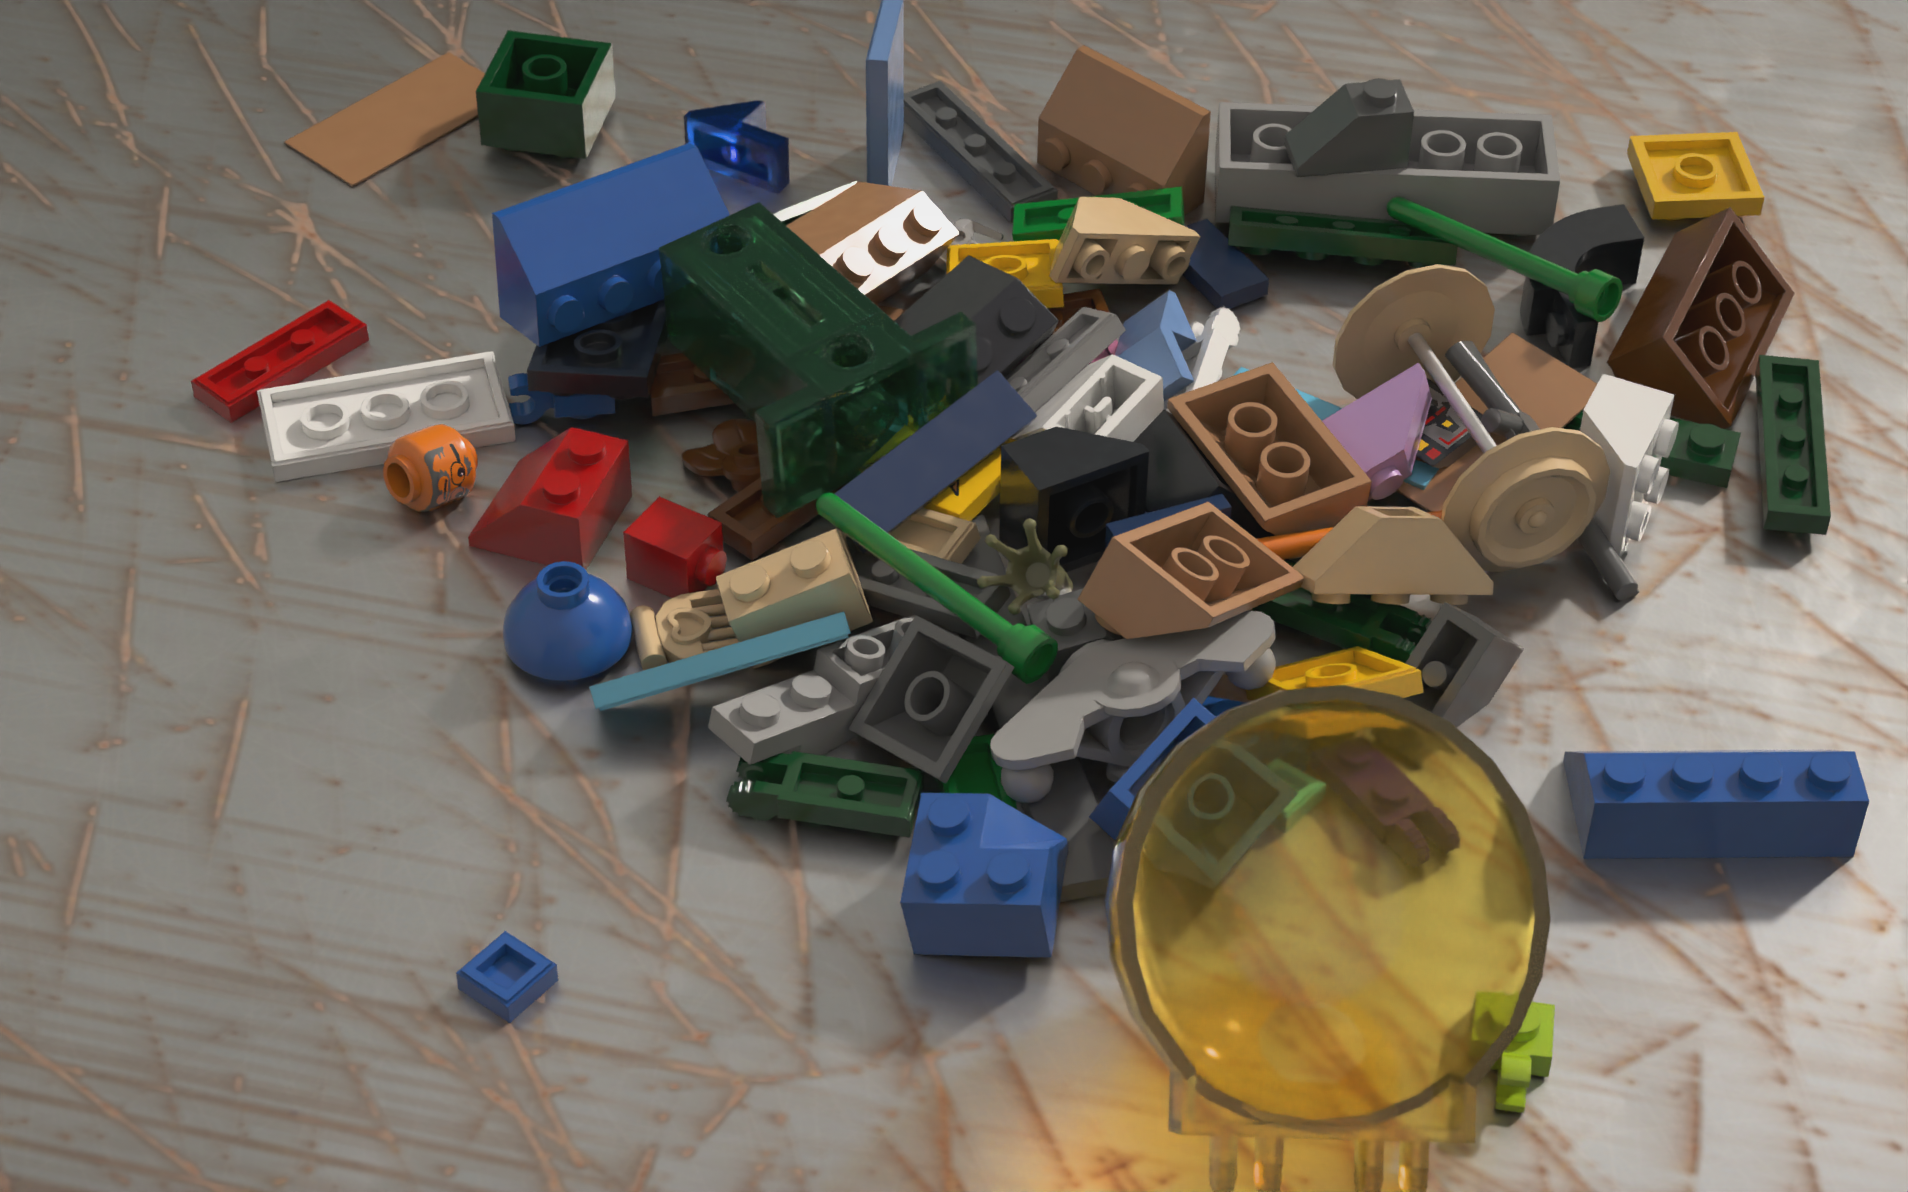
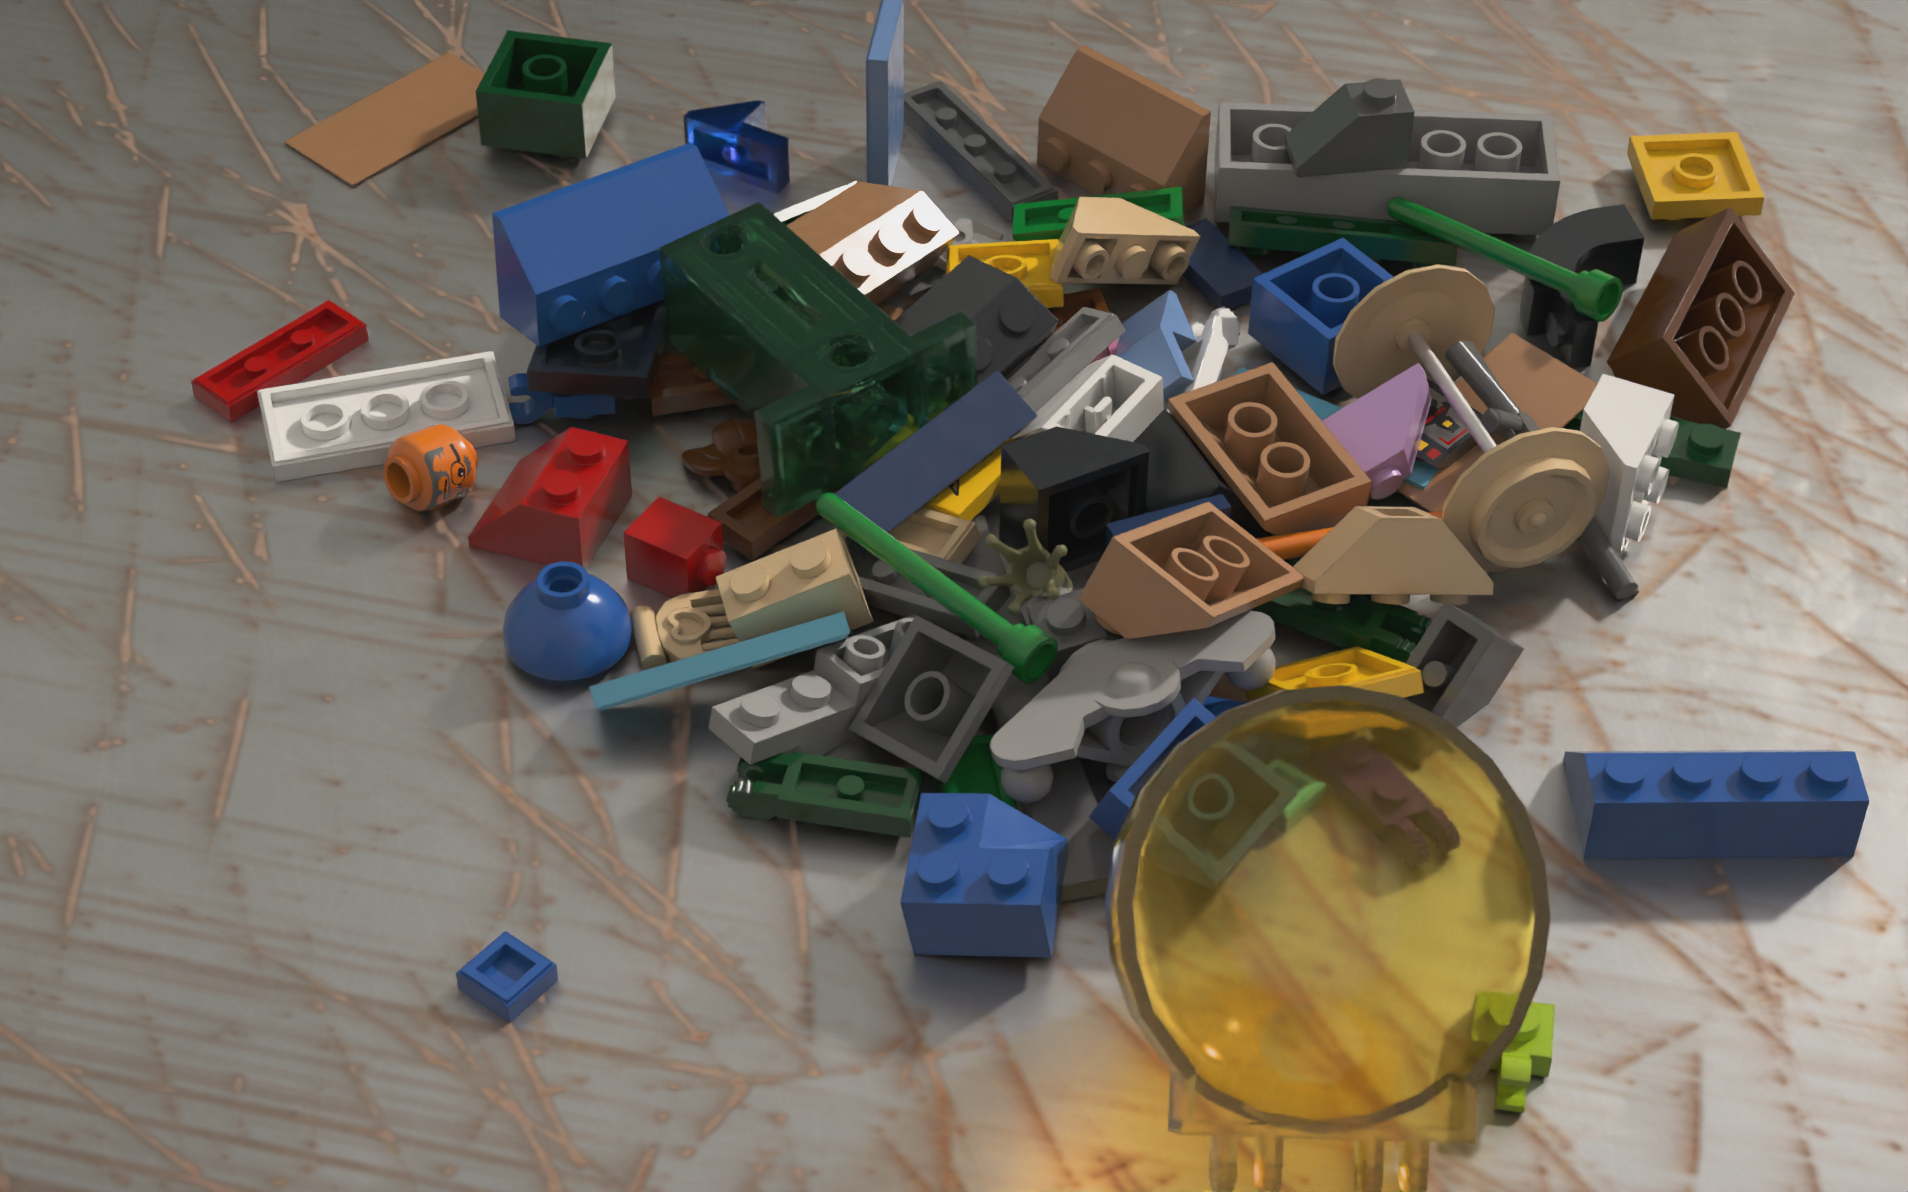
(1306, 302): none -> blue slope
(1792, 445): dark green plate -> none

